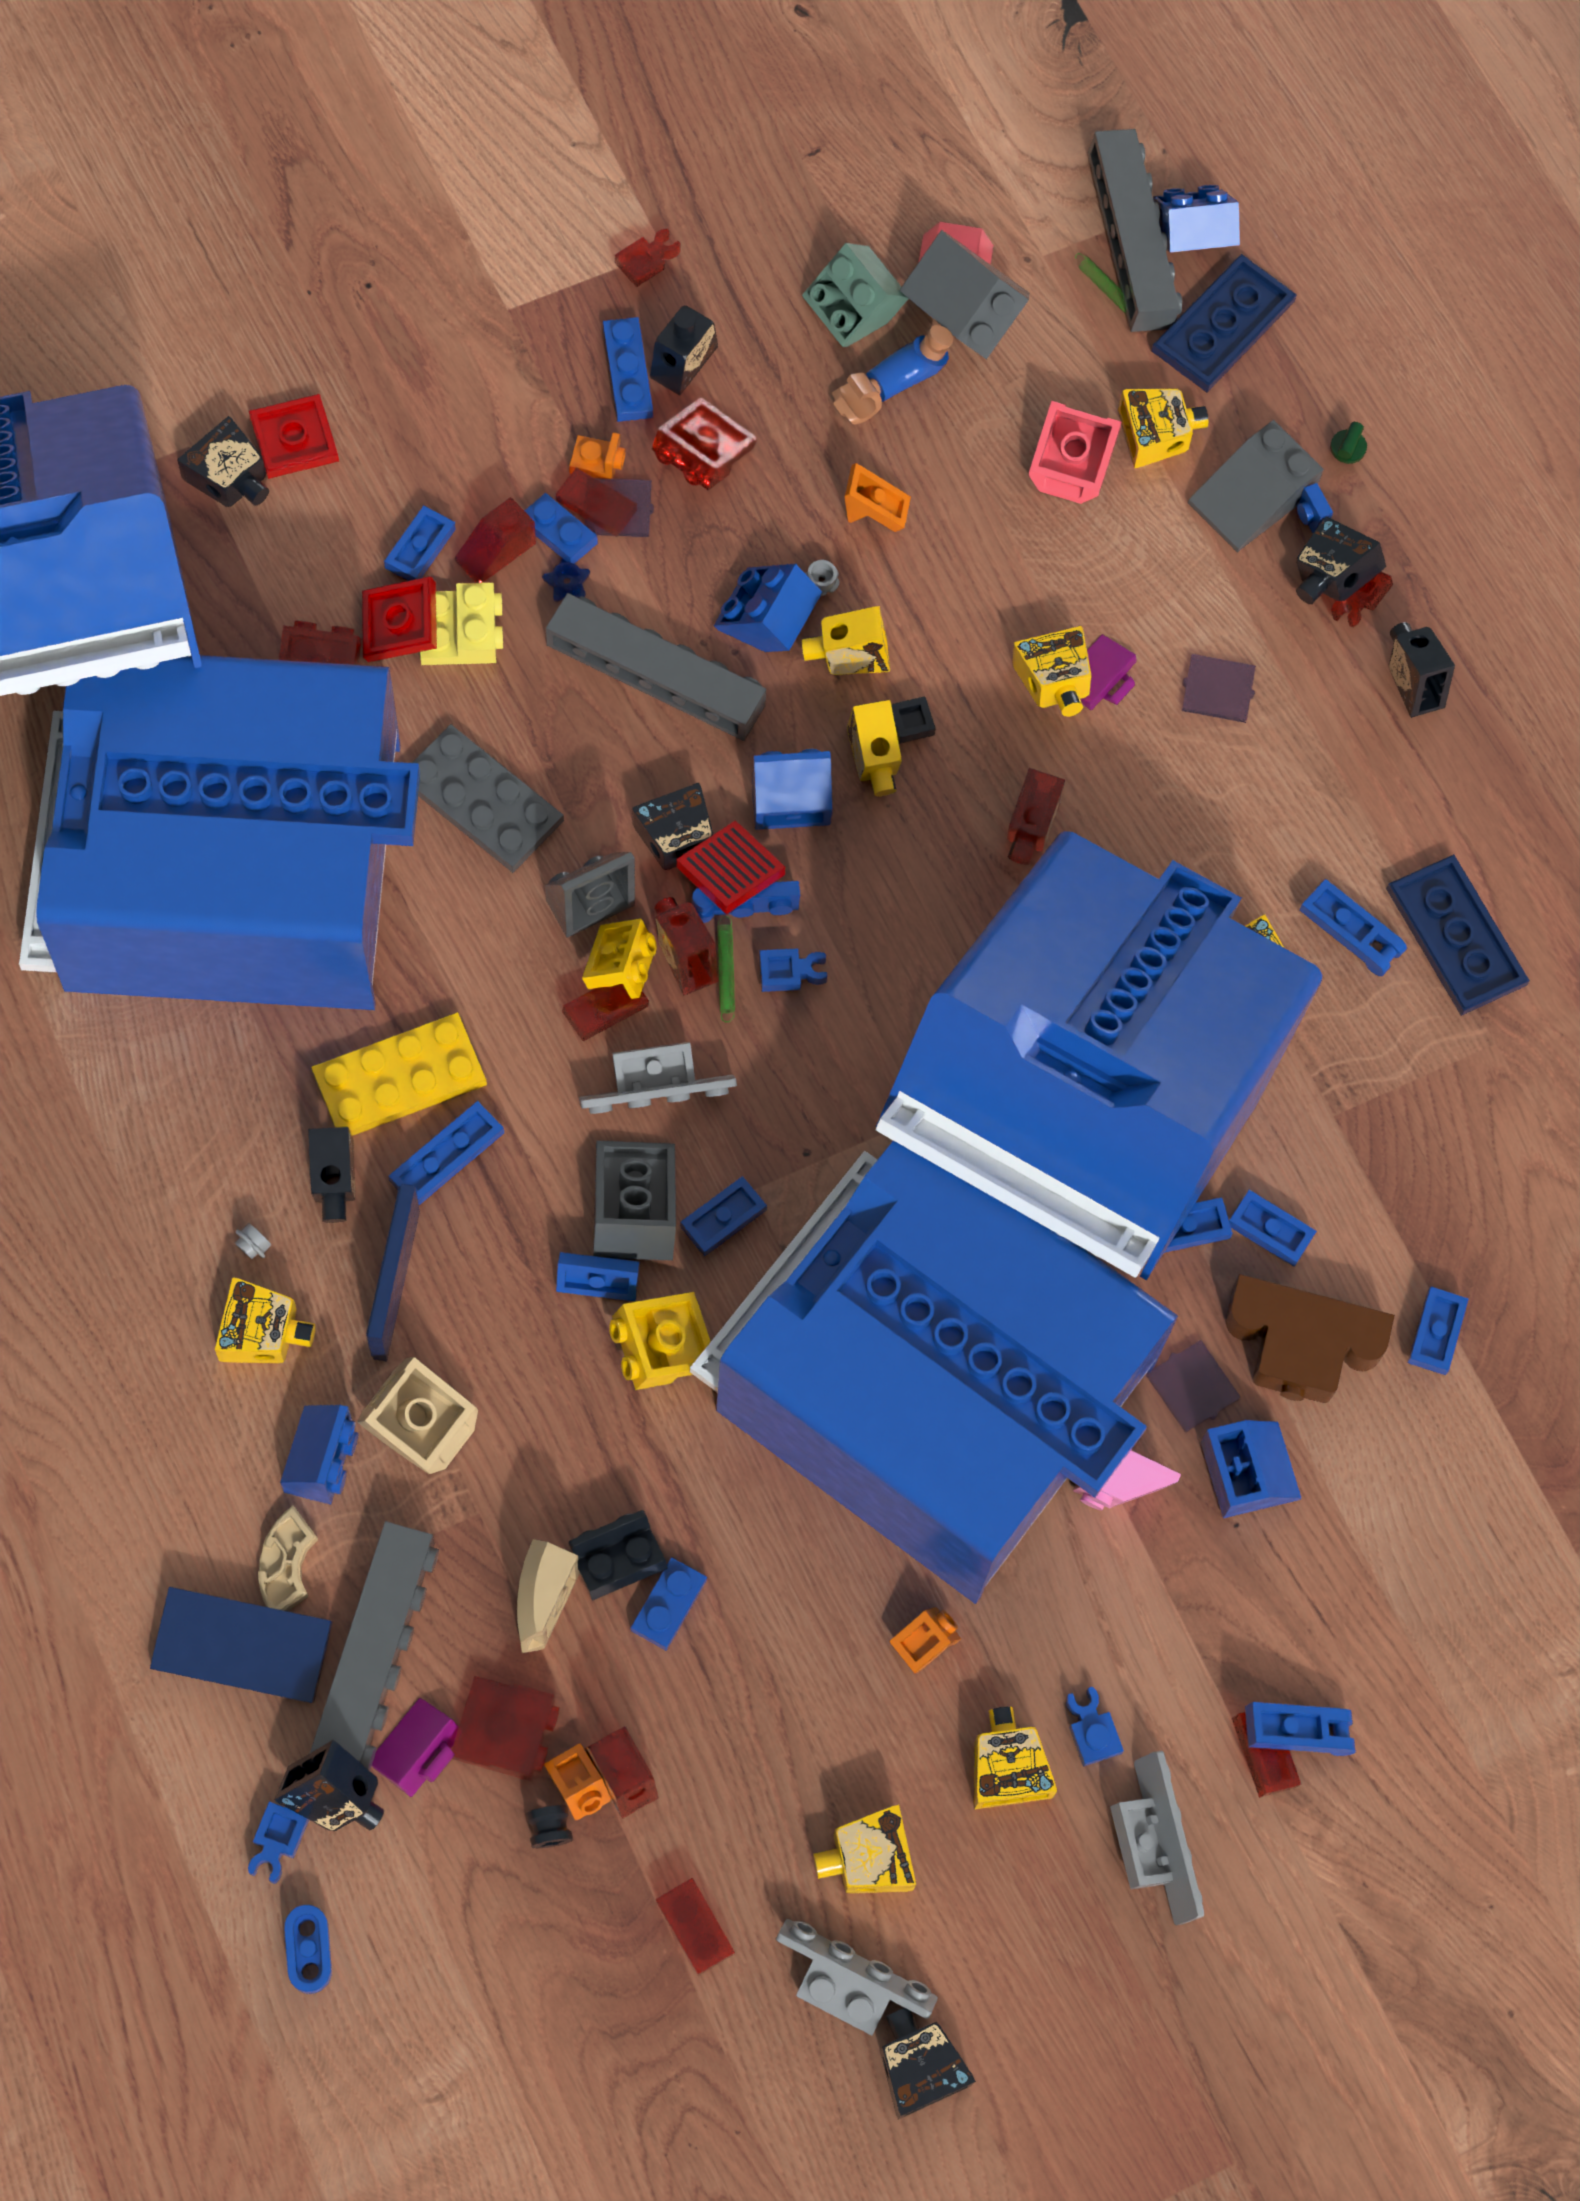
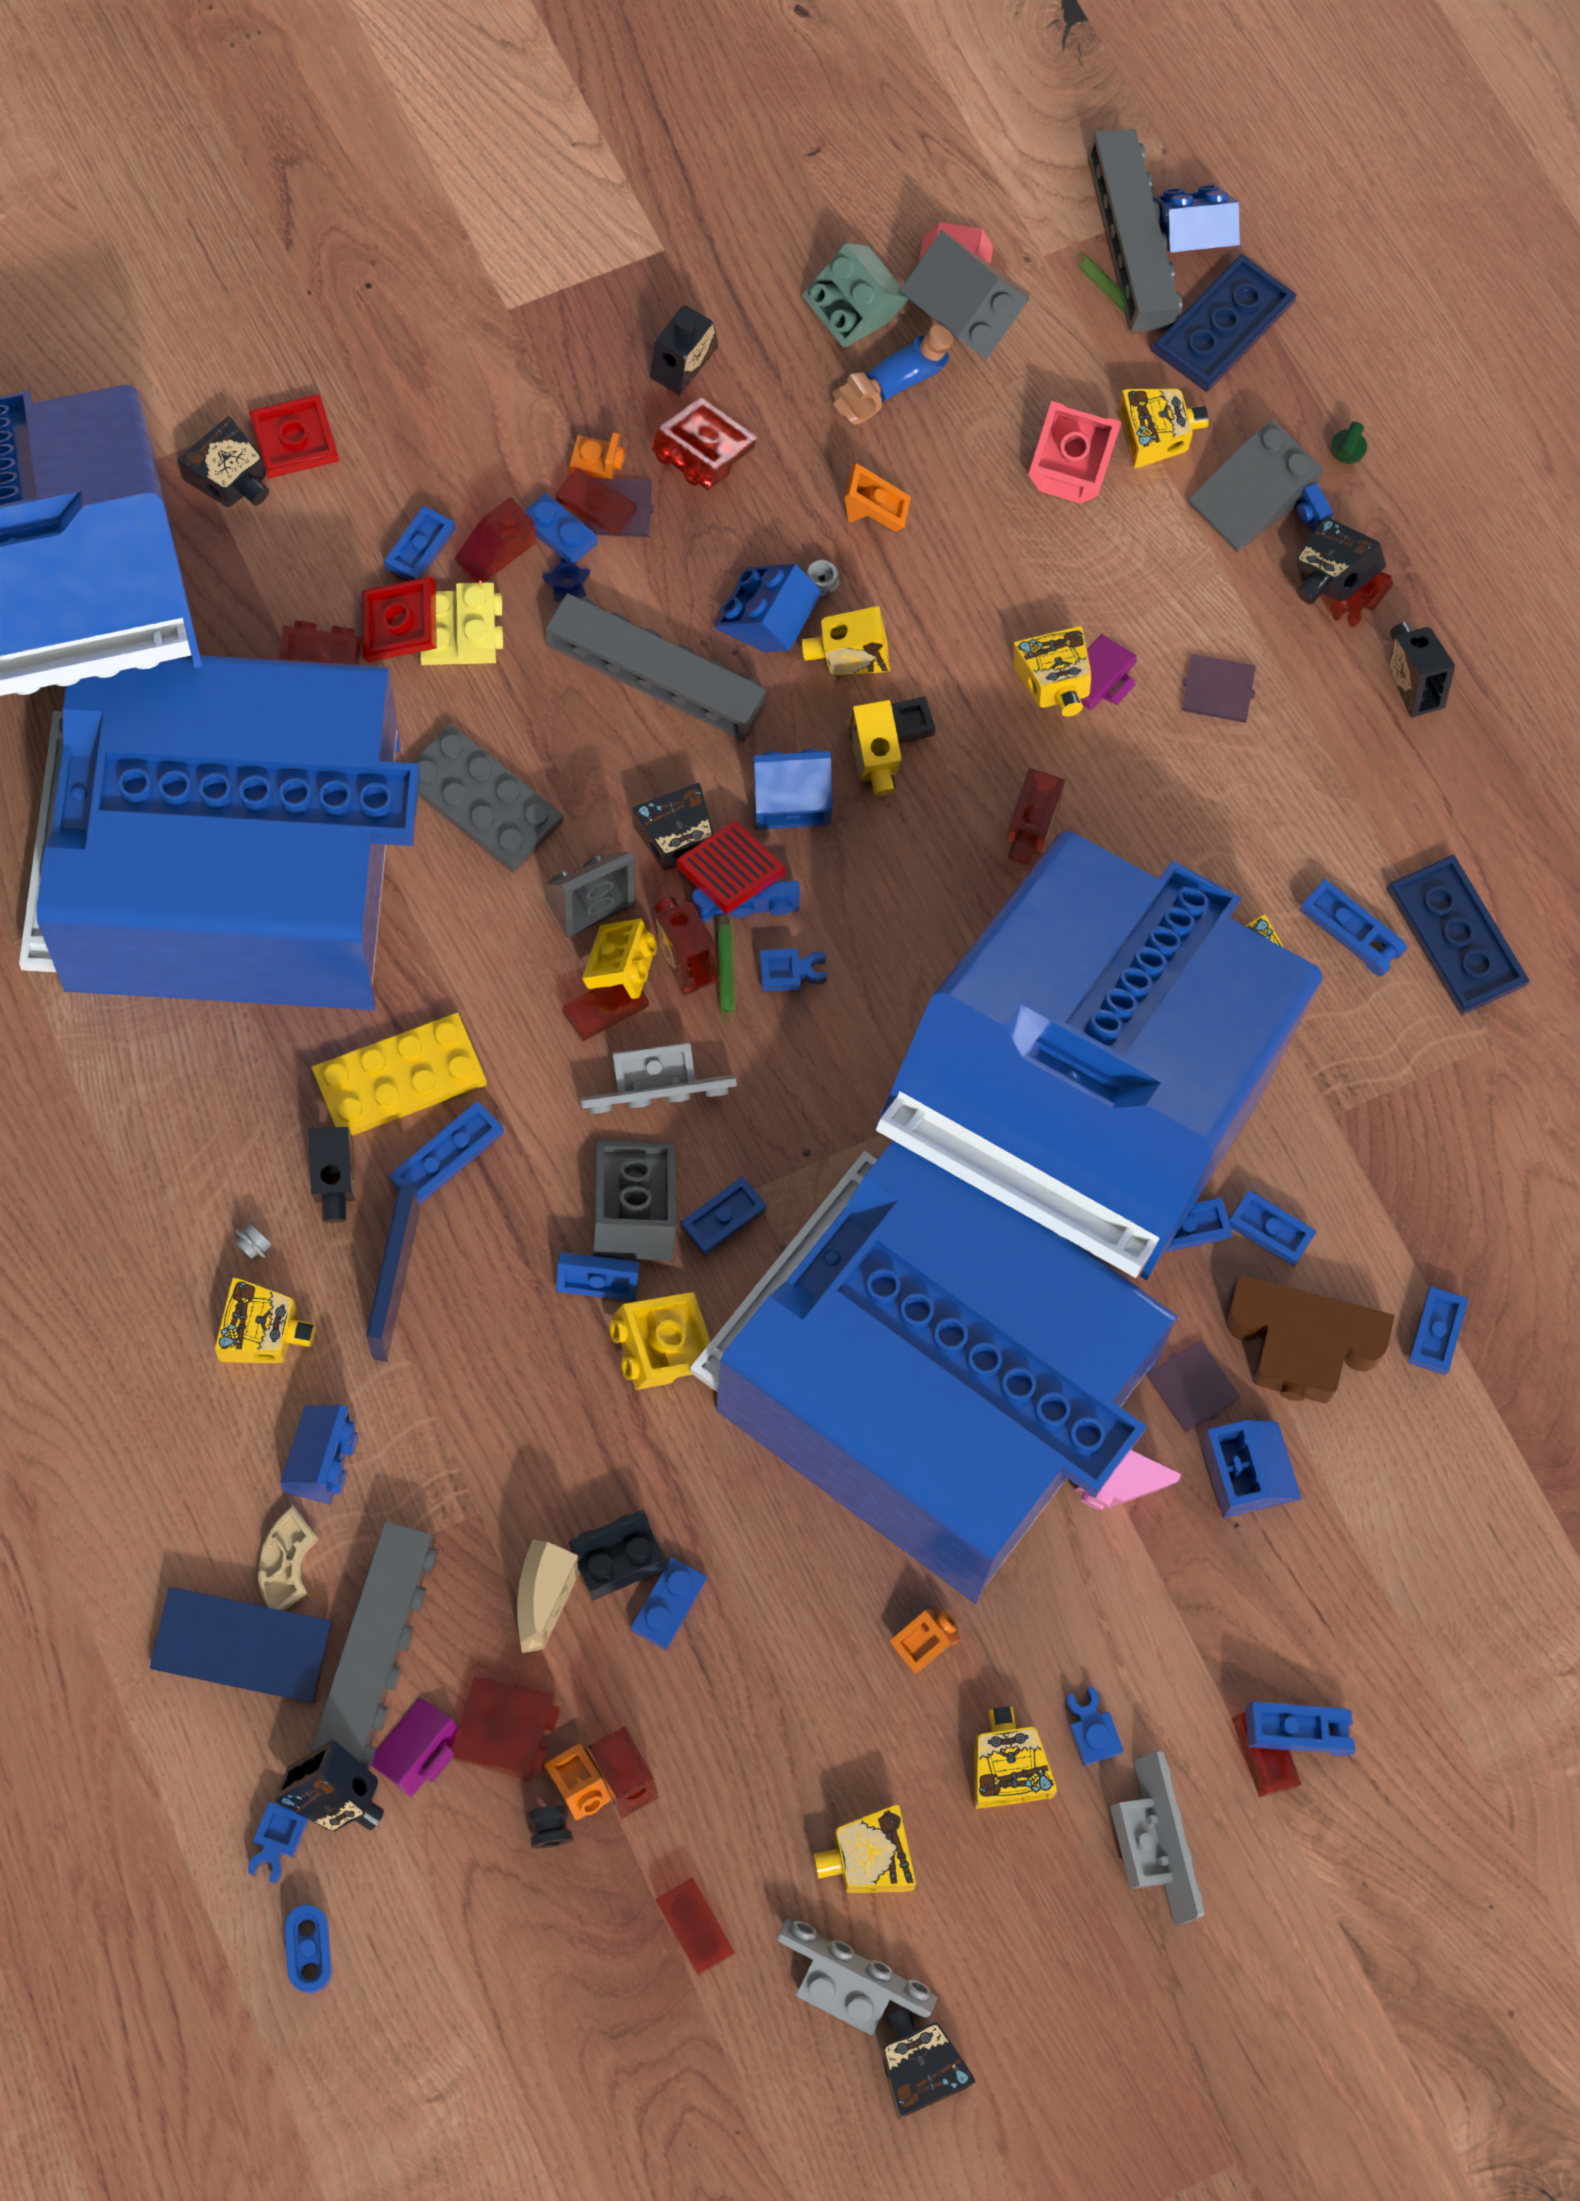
(420, 1416): tan slope -> none
(627, 369): blue plate -> none
(645, 260): clear red plate -> none

